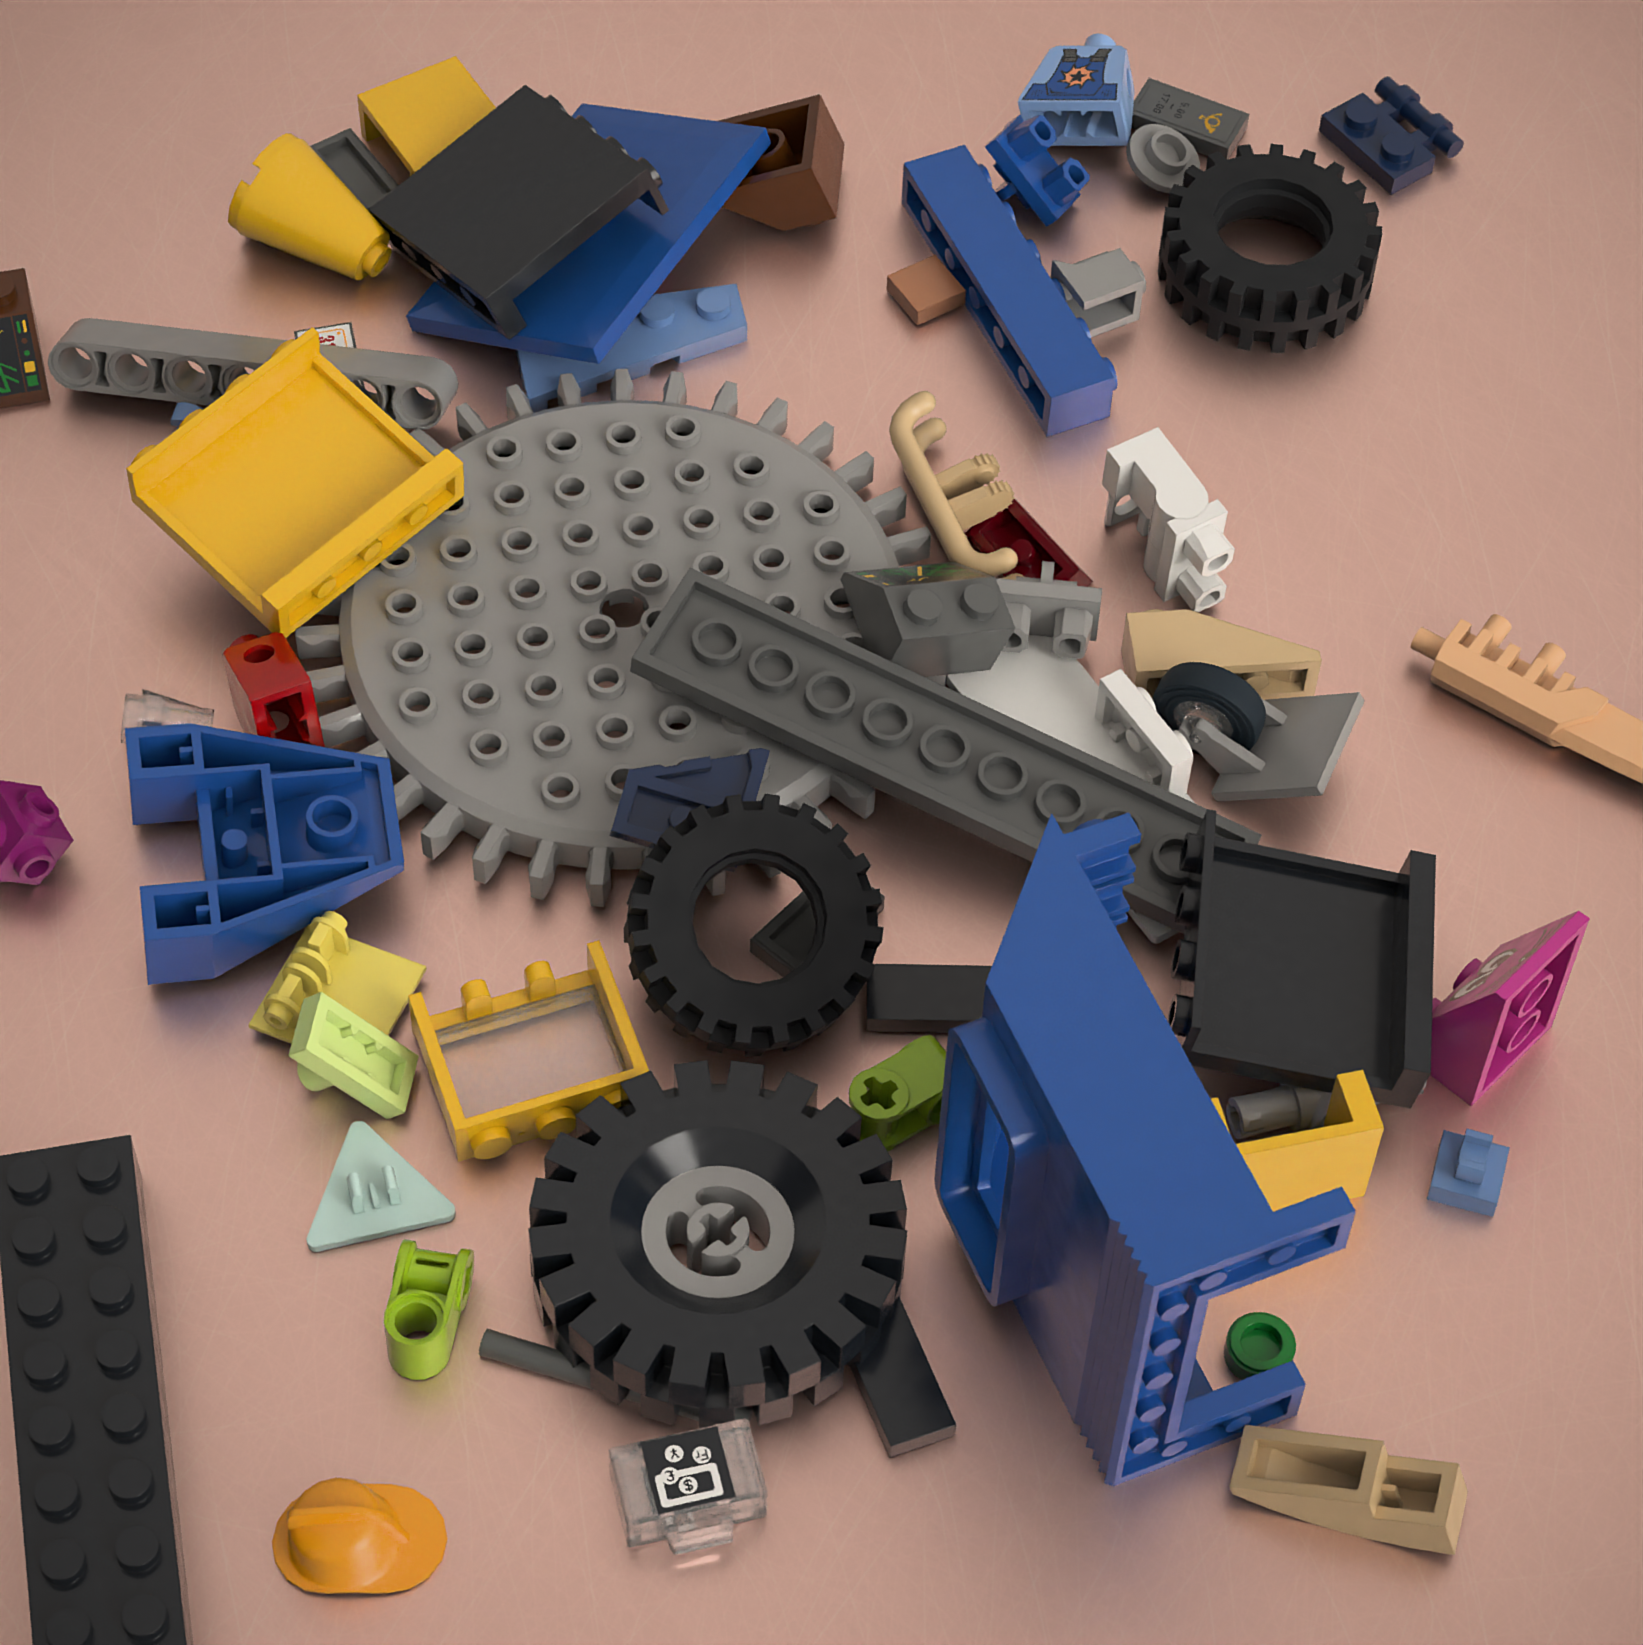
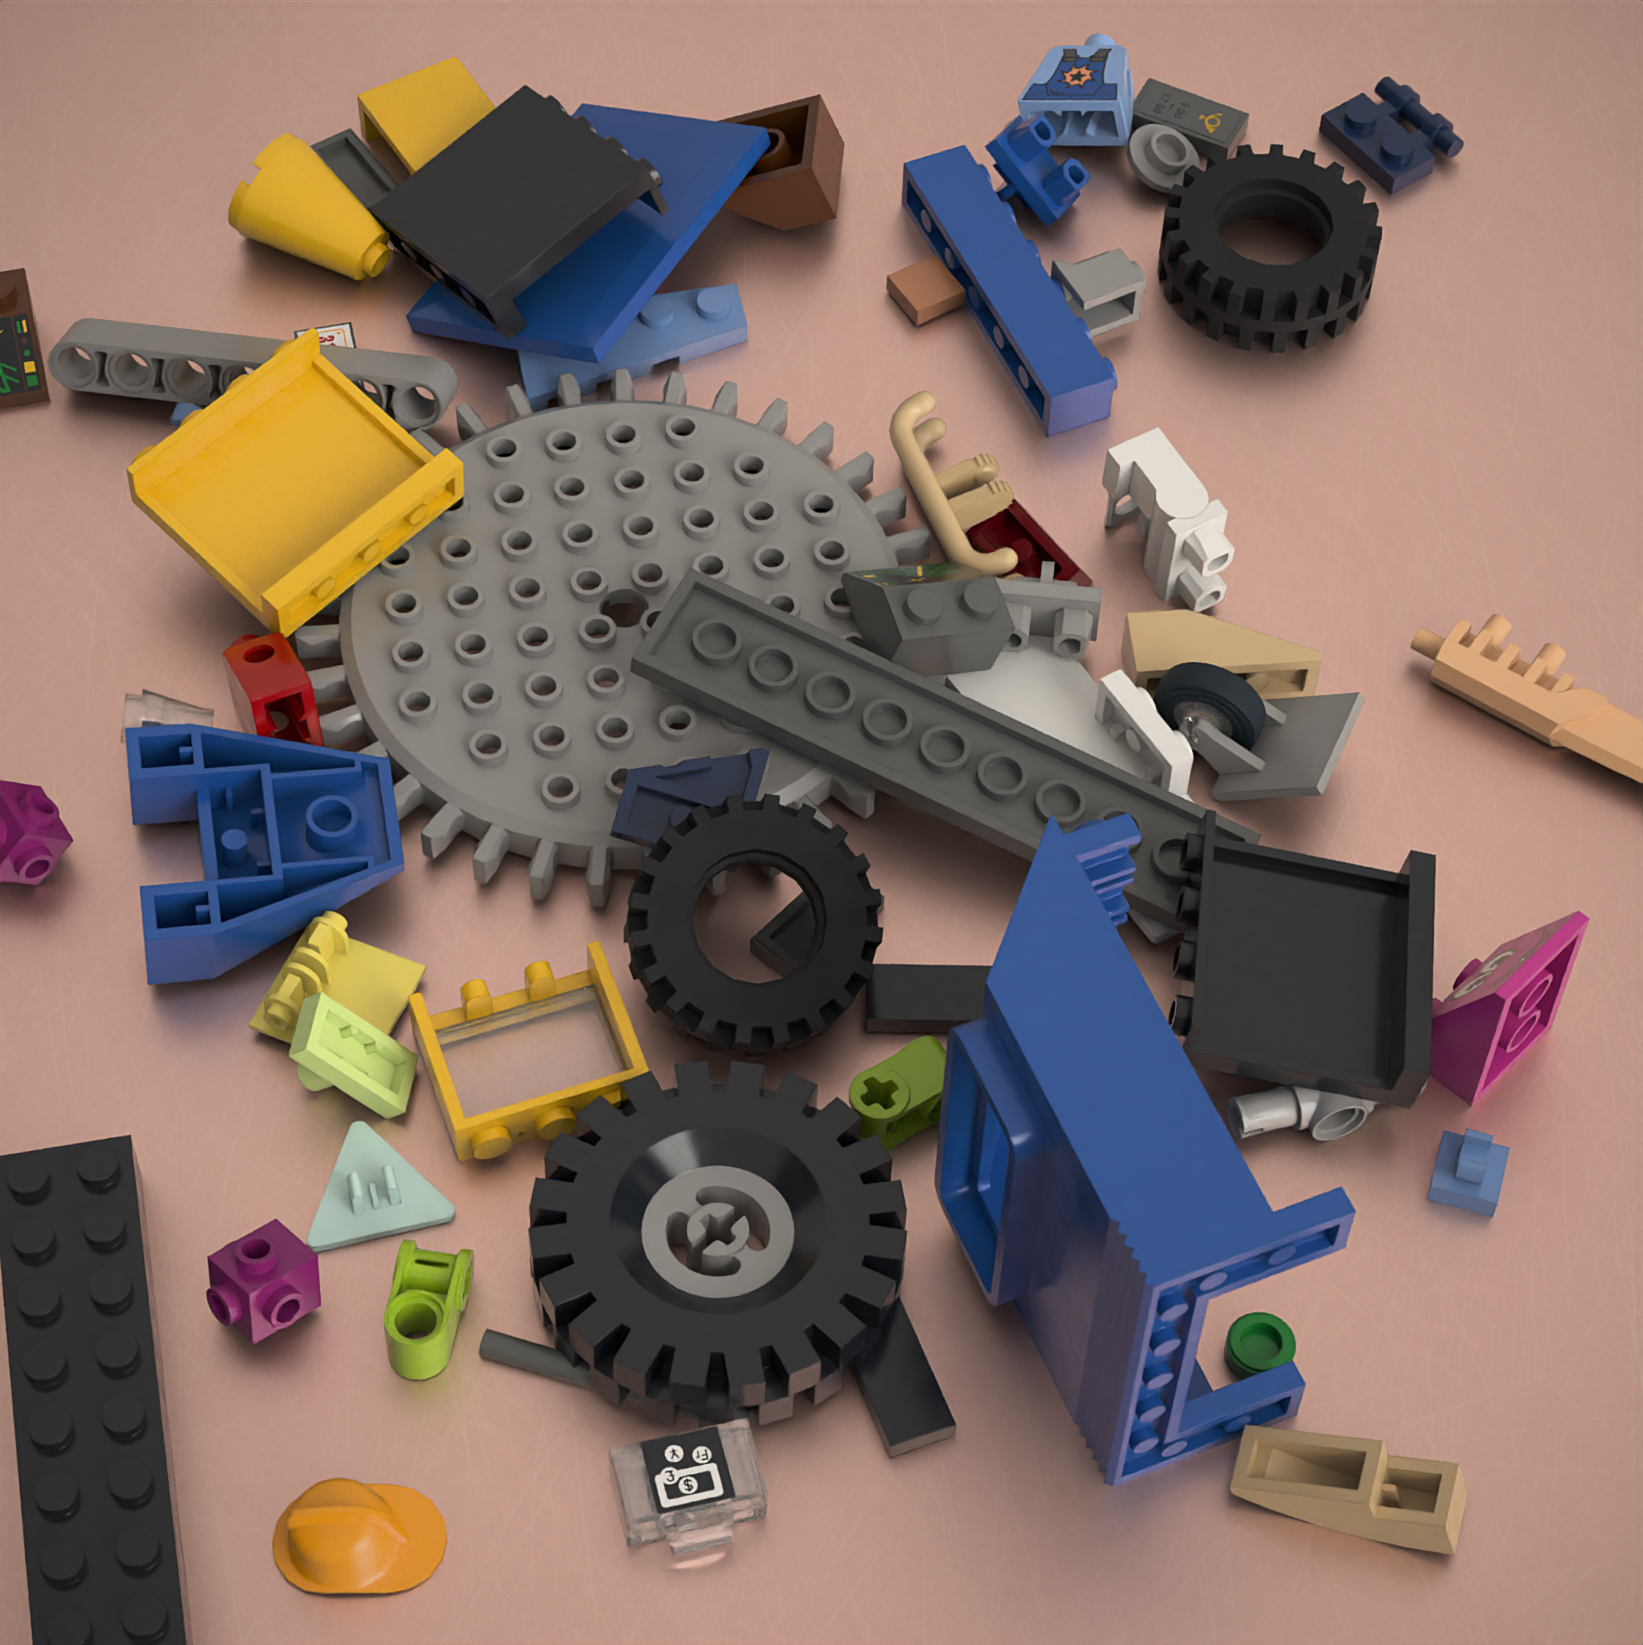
(263, 1281): none -> magenta brick
(1322, 1158): yellow panel -> none

